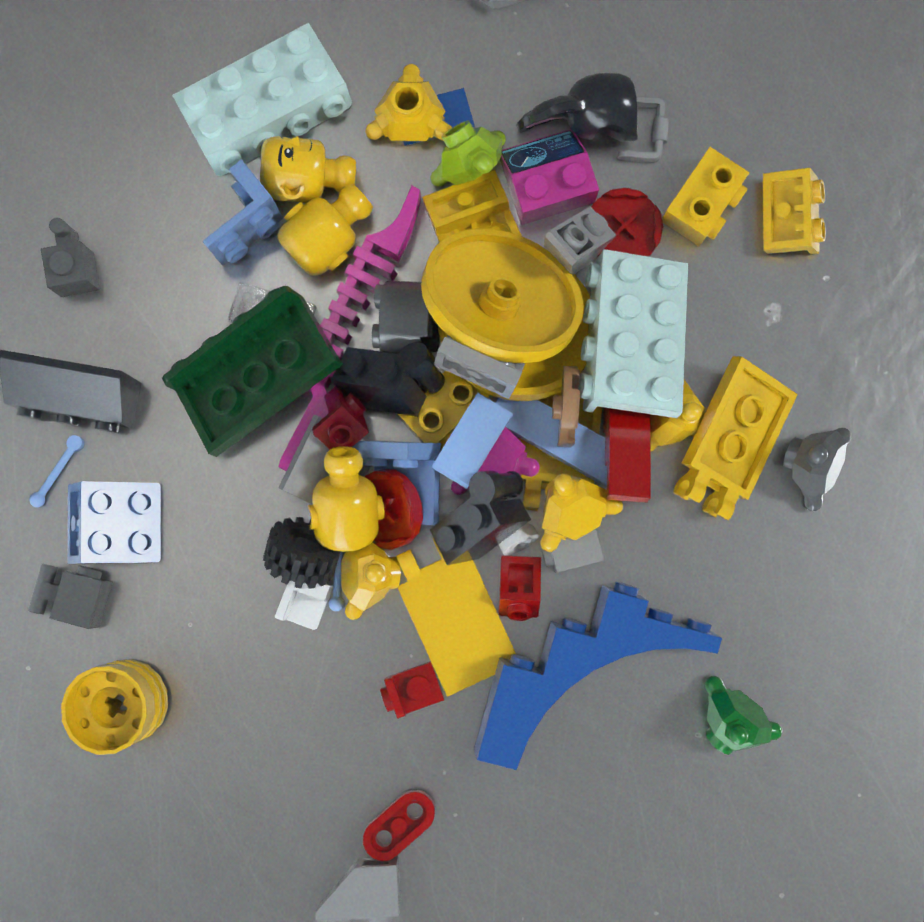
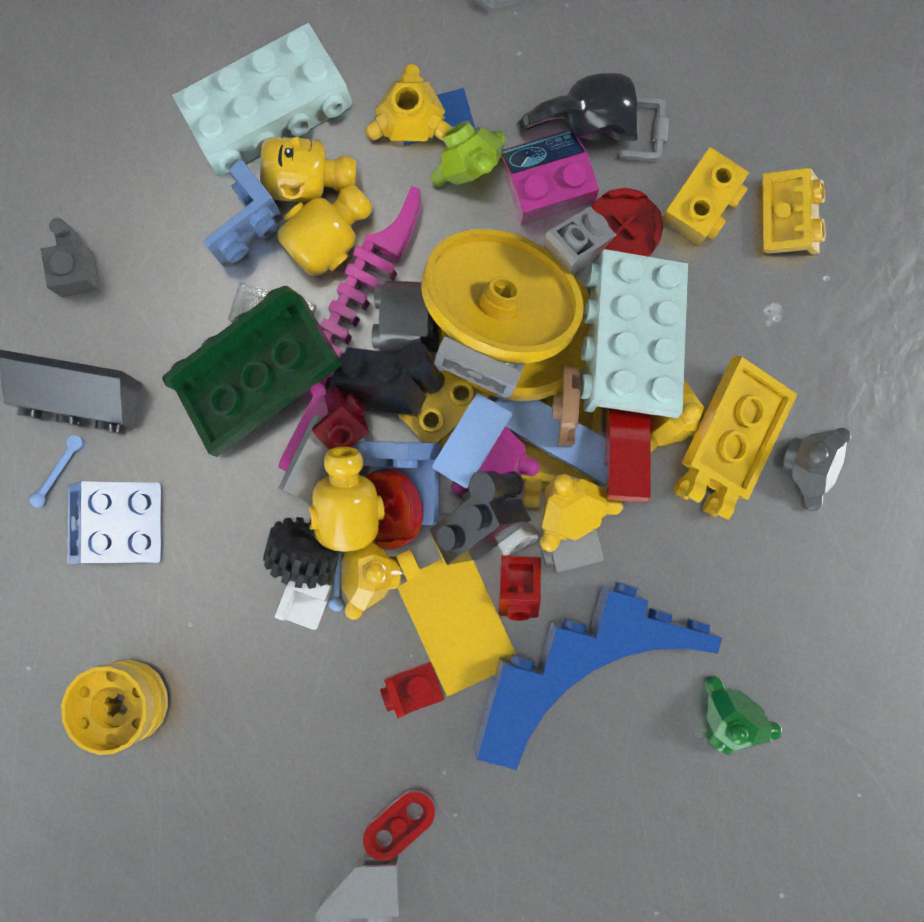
(77, 598): dark grey brick -> none
(470, 206): yellow slope -> none

